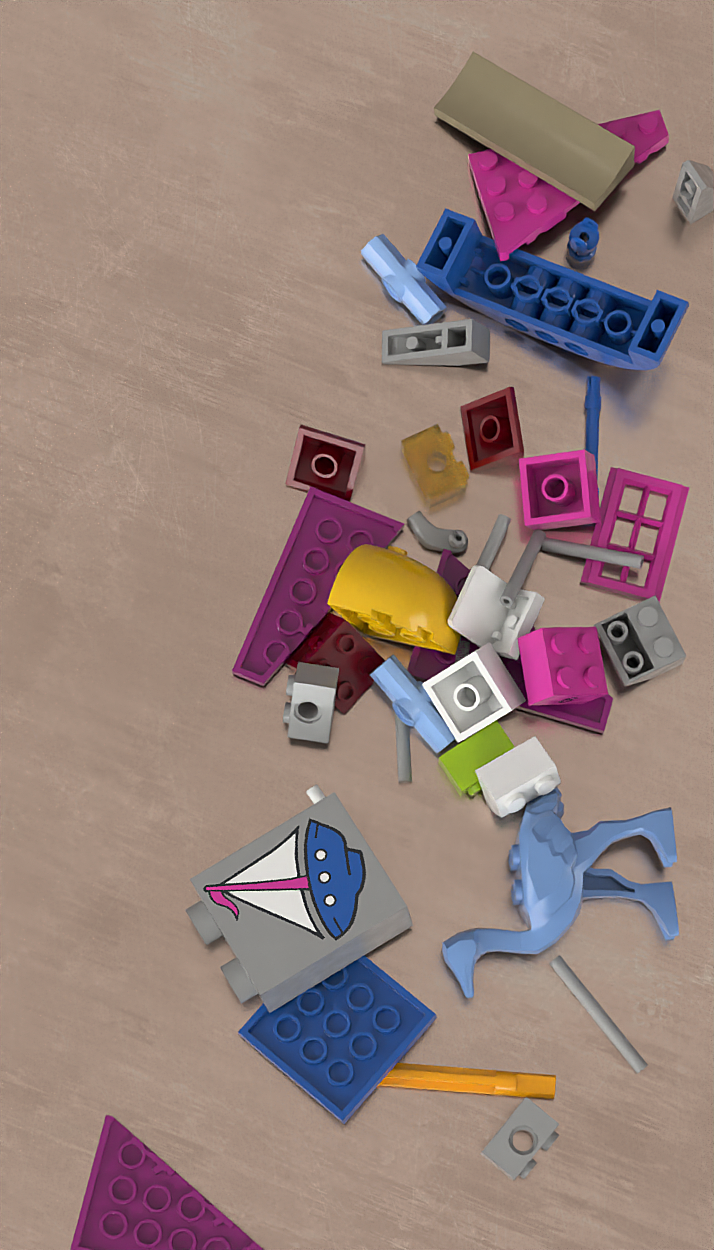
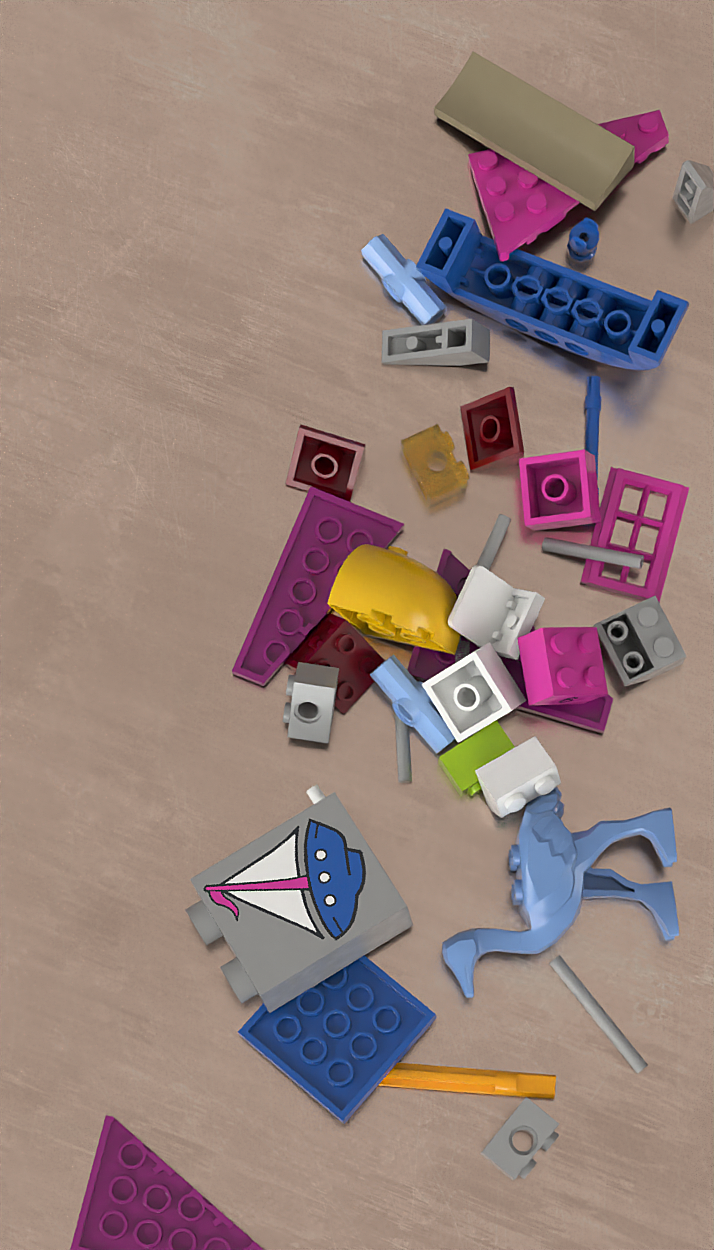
(437, 538): light grey arm -> none
(522, 568): light grey piece -> none

